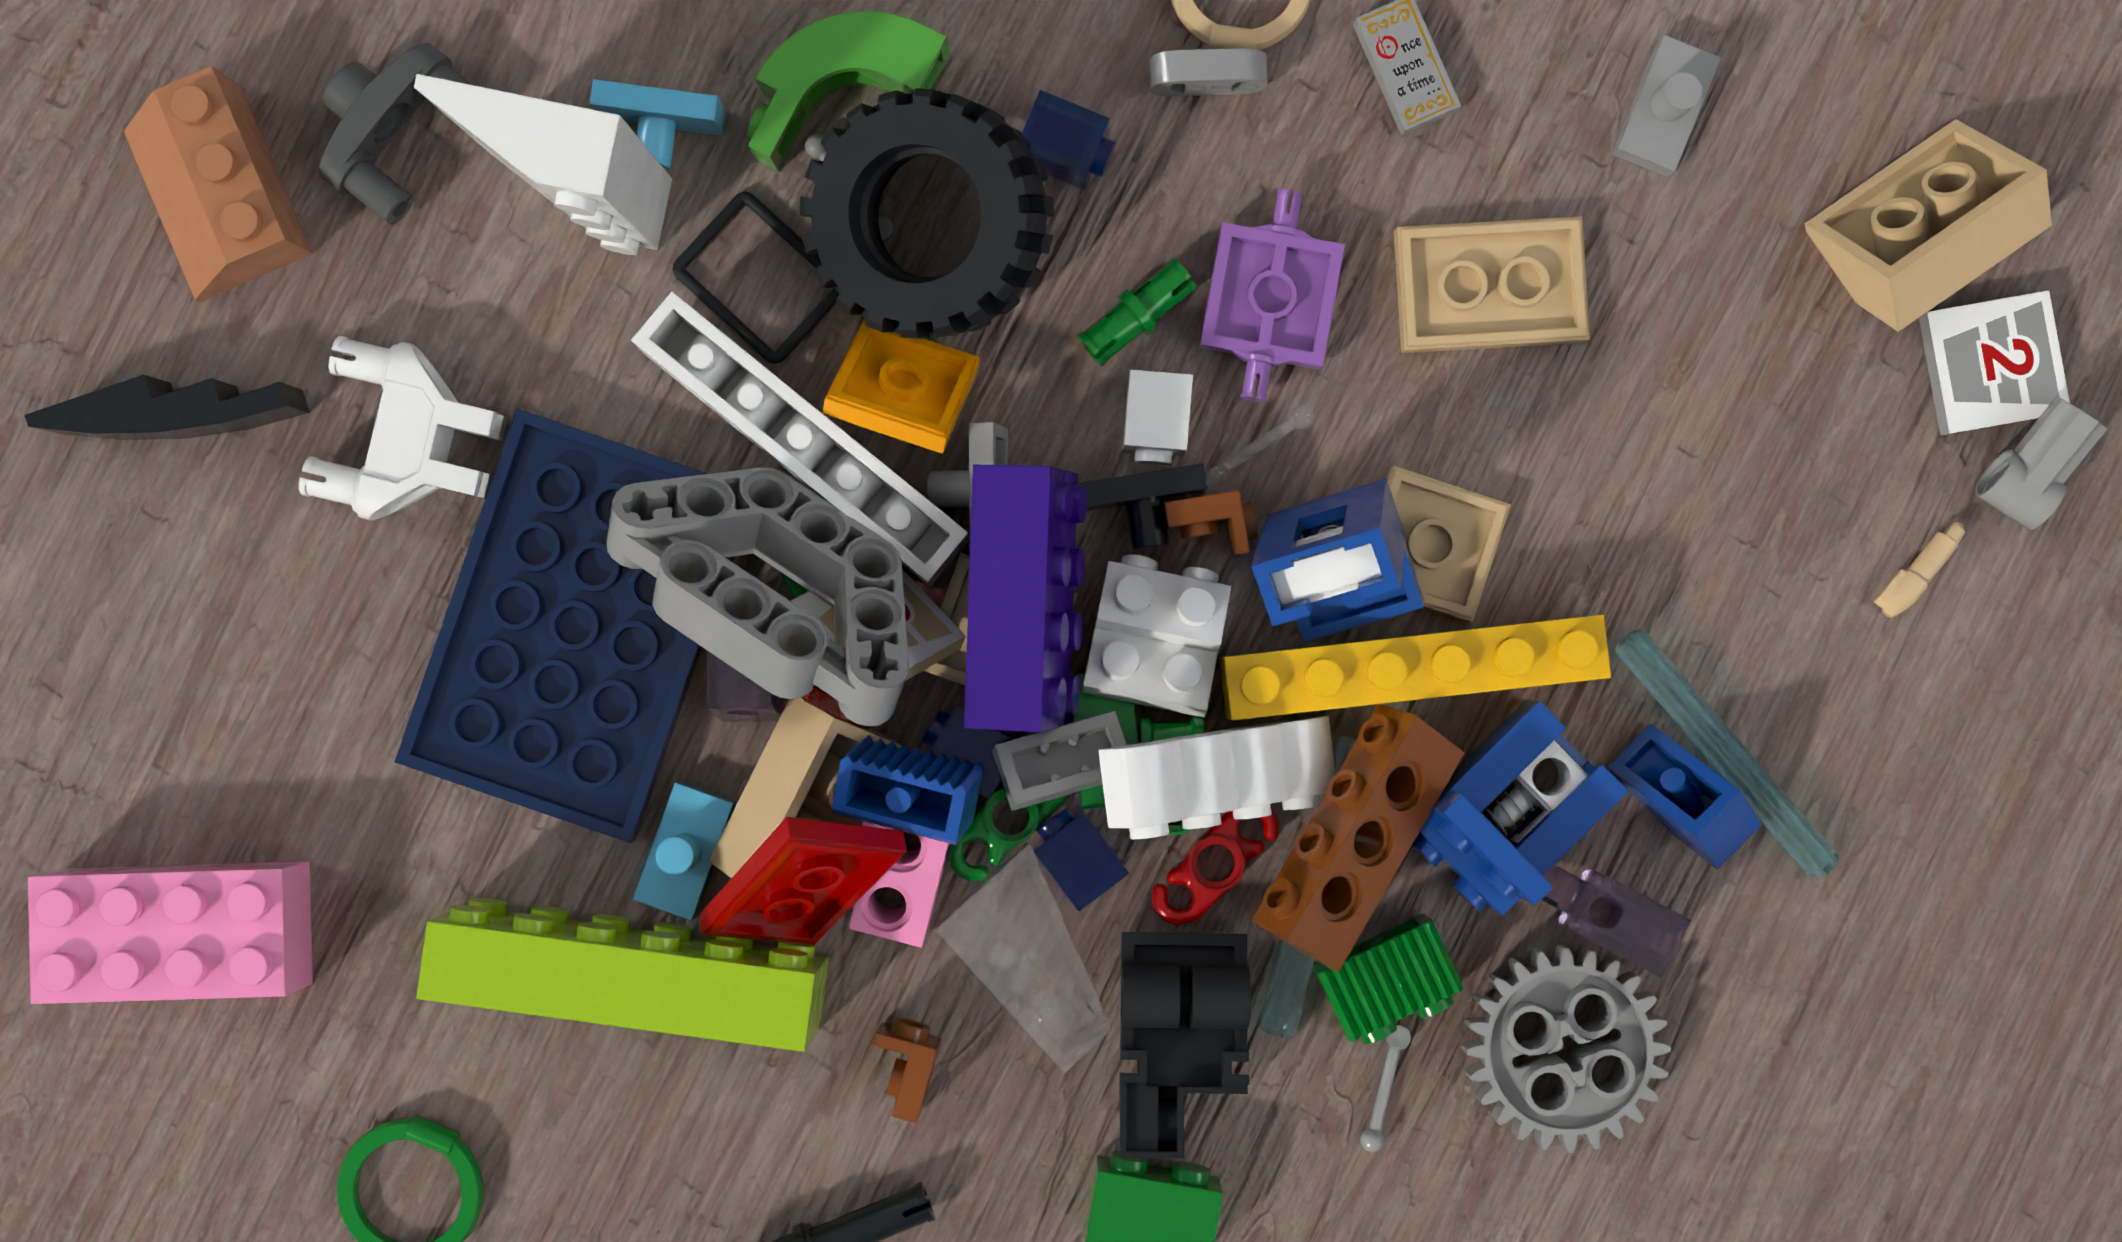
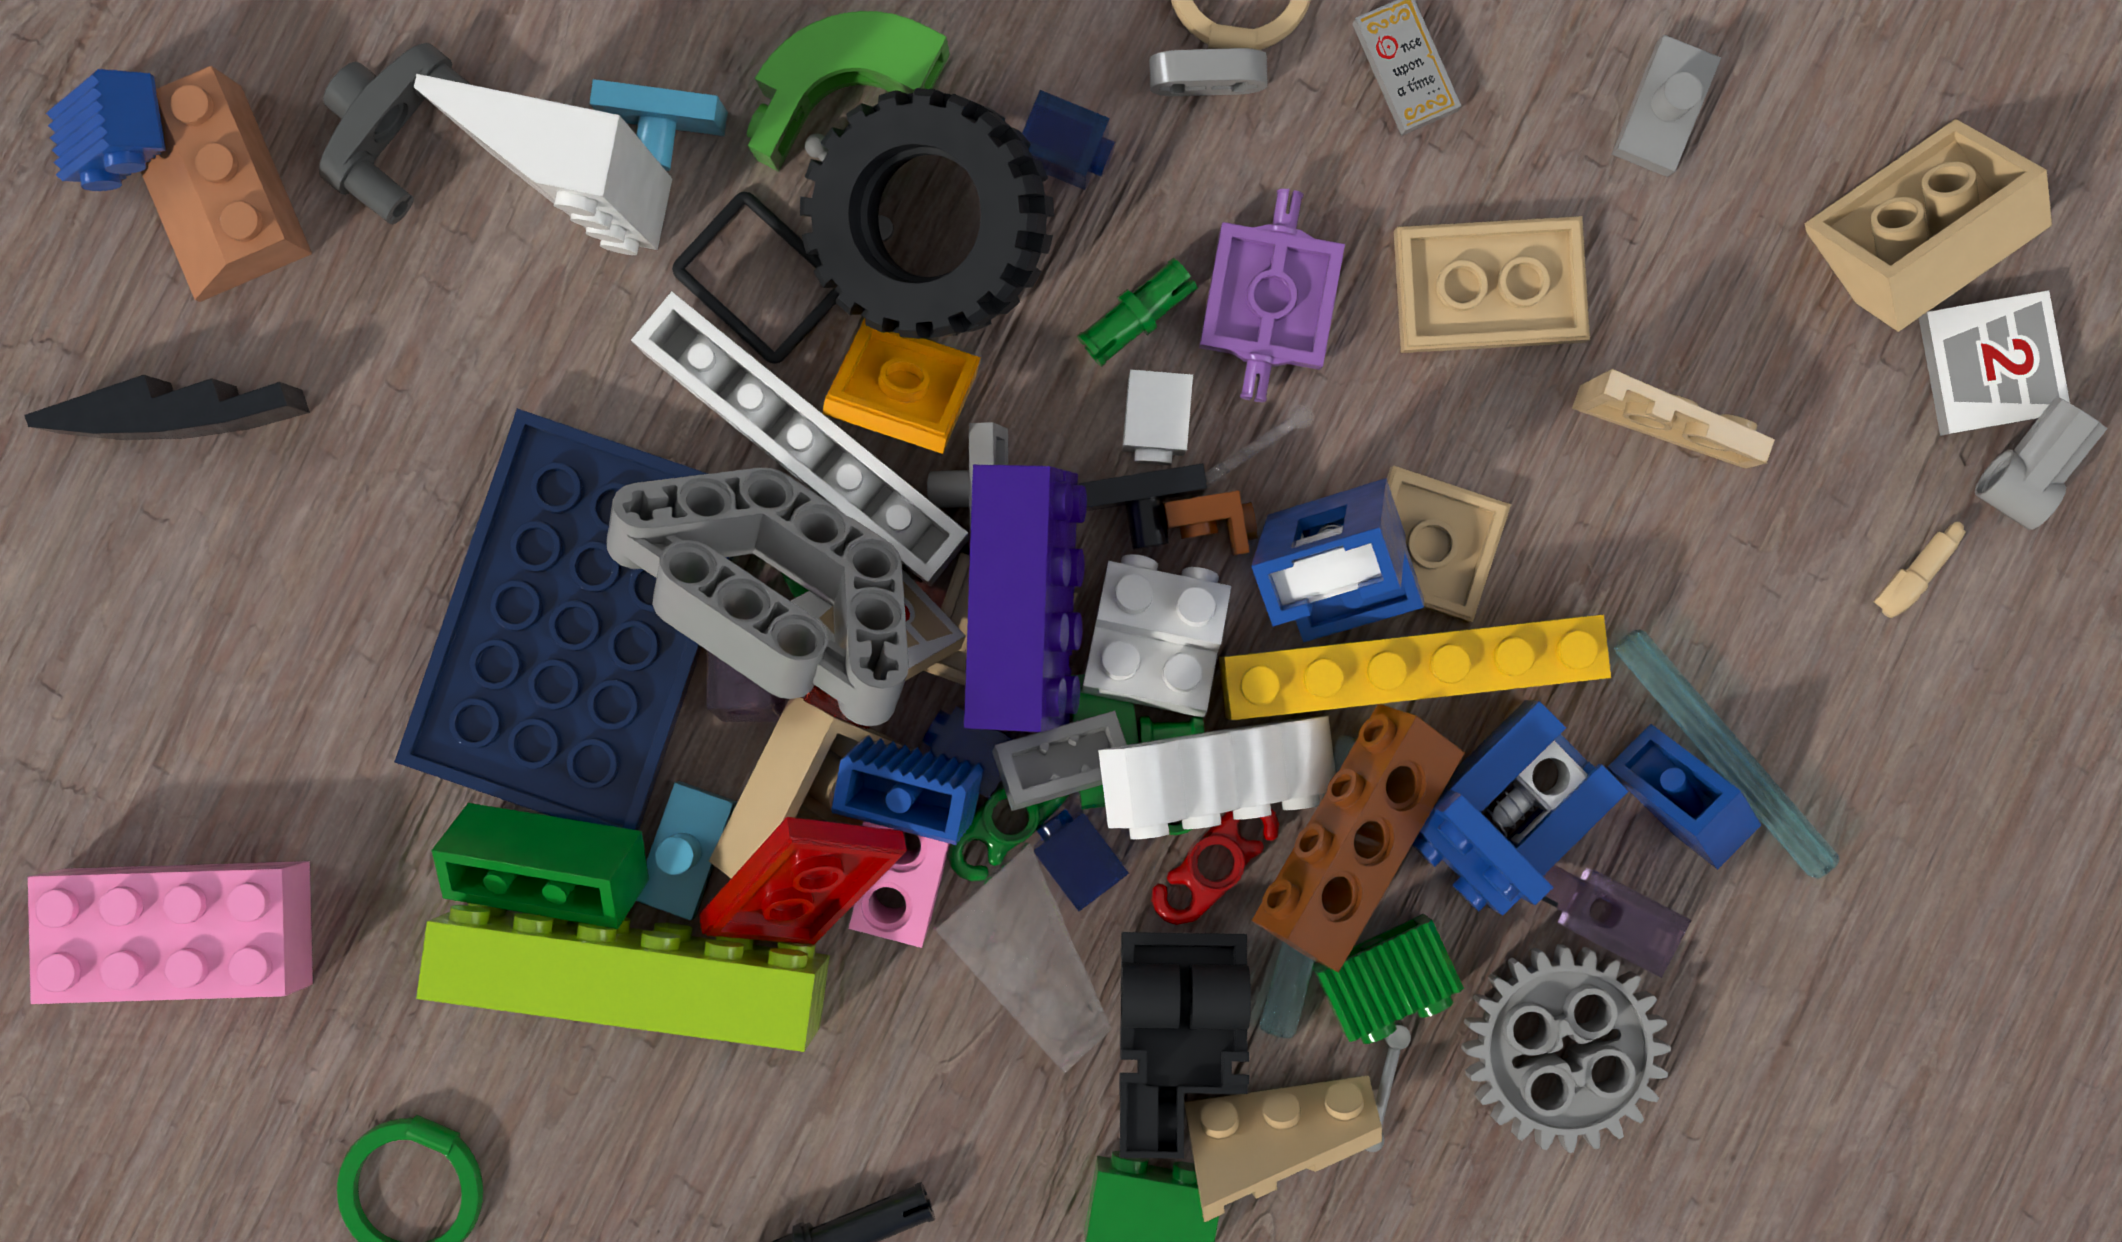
(107, 129): none -> blue brick
(408, 437): white connector -> none
(541, 865): none -> green brick
(912, 1076): dark orange bracket -> none
(1264, 1136): none -> tan wing
(1673, 419): none -> tan wing

